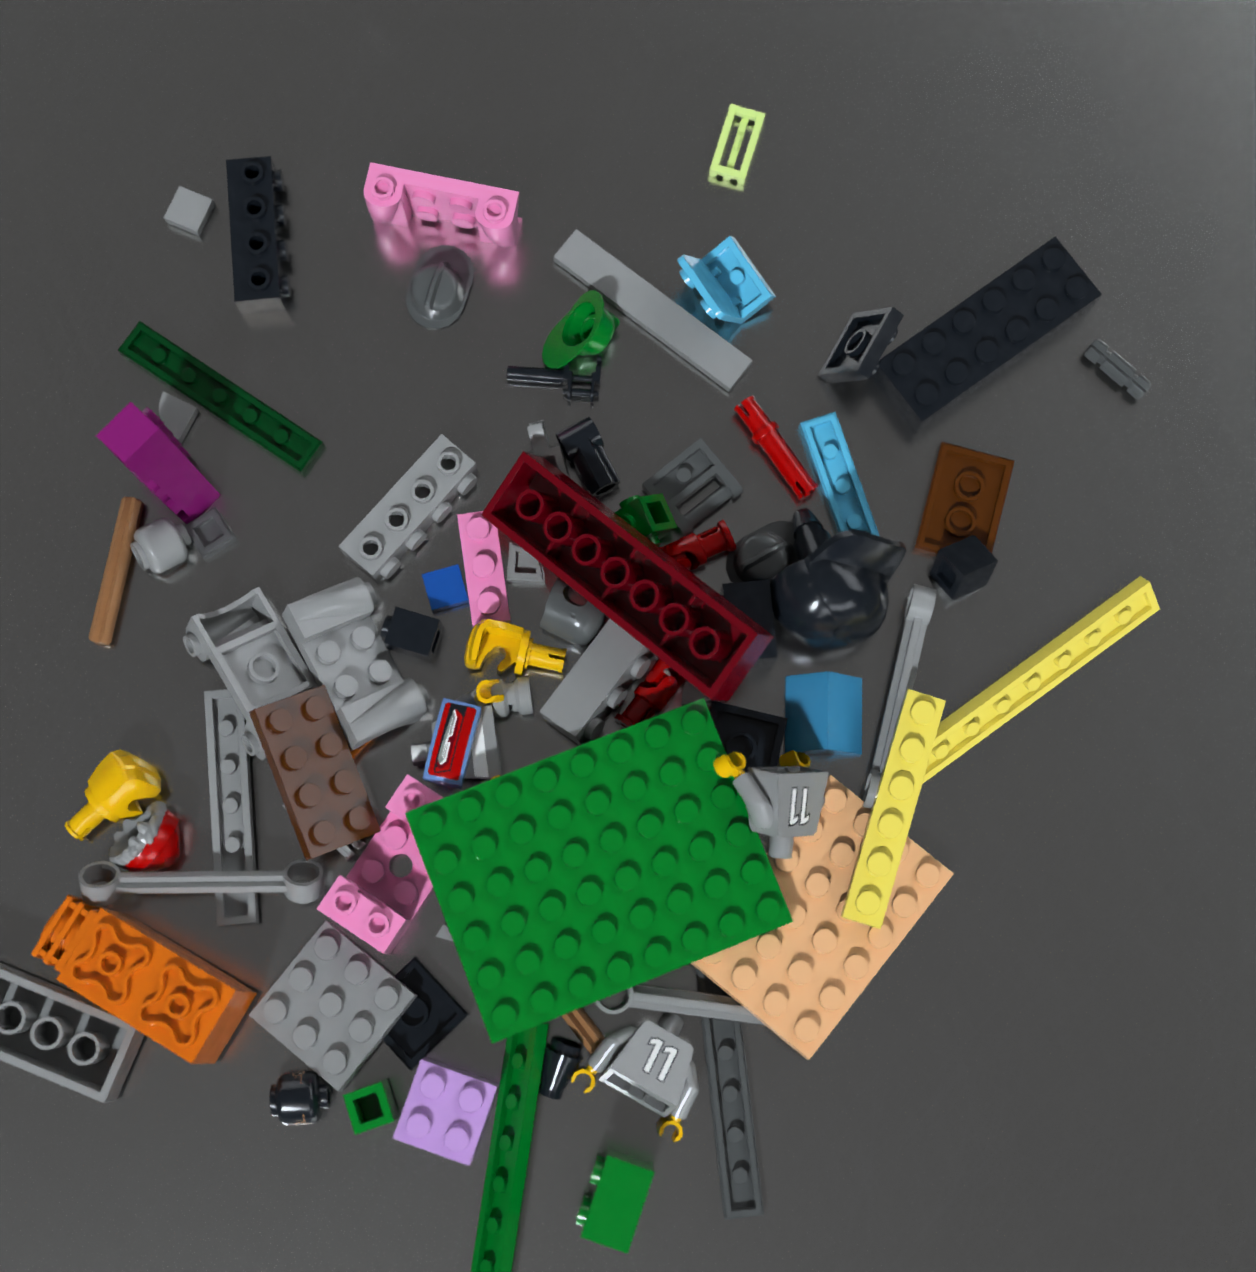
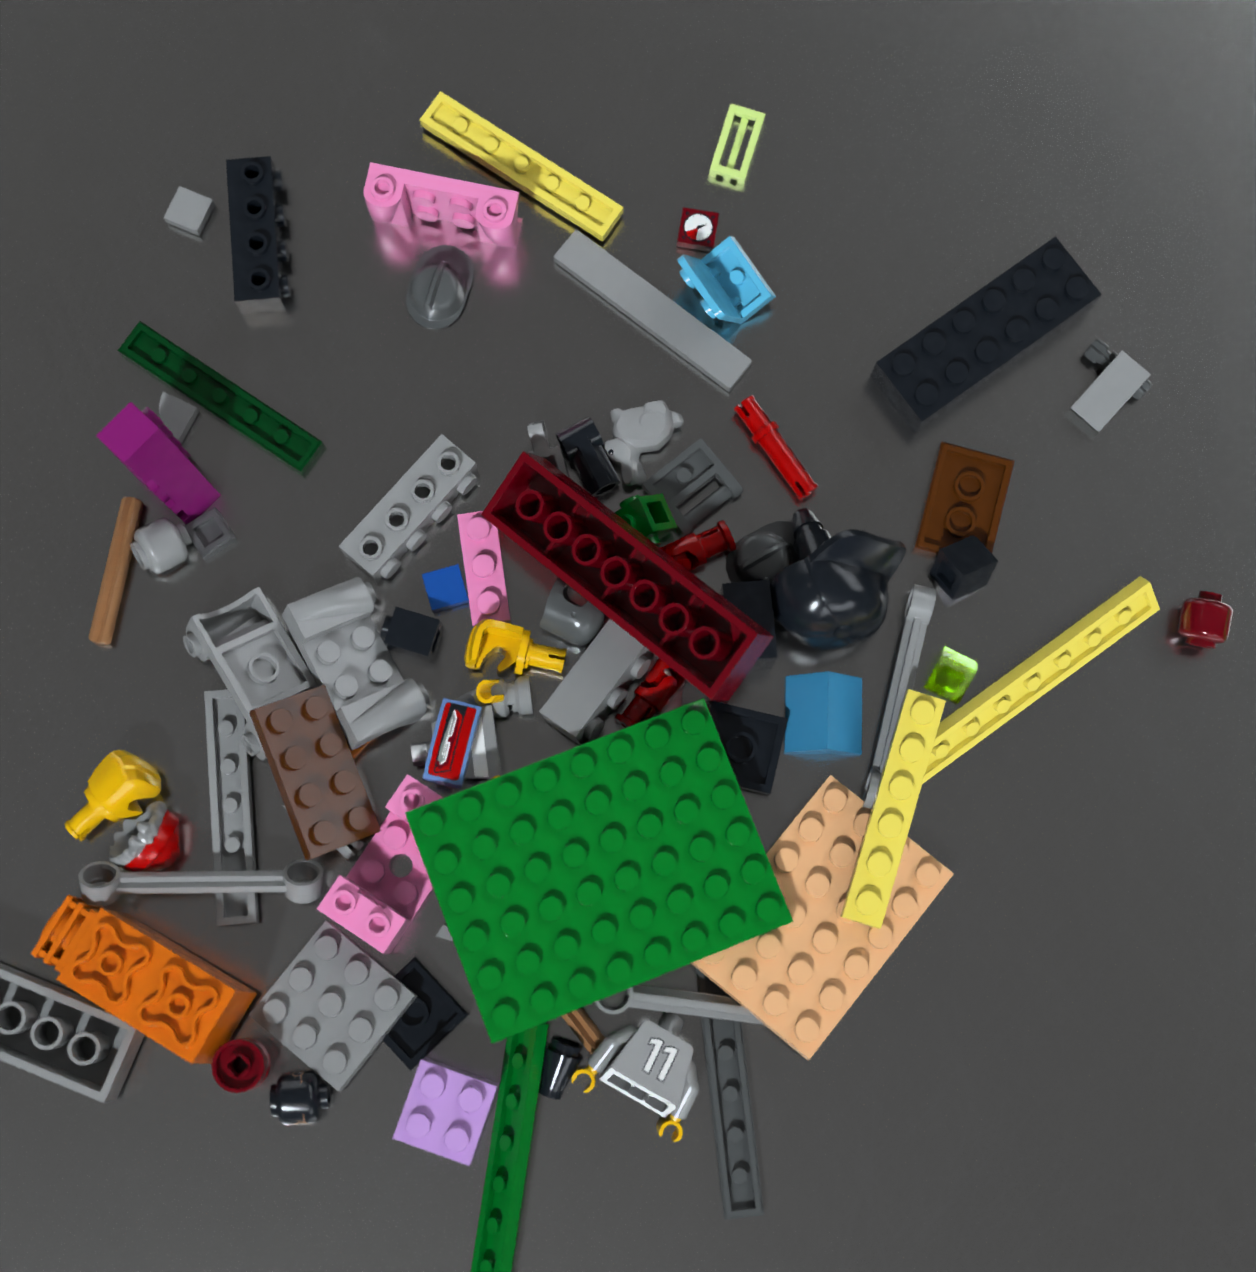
(242, 1064): none -> dark red wheel
(371, 1106): green brick -> none
(521, 166): none -> light yellow plate
(523, 567): light grey tile -> none
(558, 376): black piece -> none
(581, 331): green piece -> none
(616, 1201): green brick -> none
(638, 432): none -> light grey animal
(697, 229): none -> tile
(779, 799): light grey torso -> none
(837, 474): medium azure tile -> none
(861, 345): black plate -> none
(951, 674): none -> clear neon green slope
(1110, 391): none -> light grey tile
(1205, 620): none -> dark red head

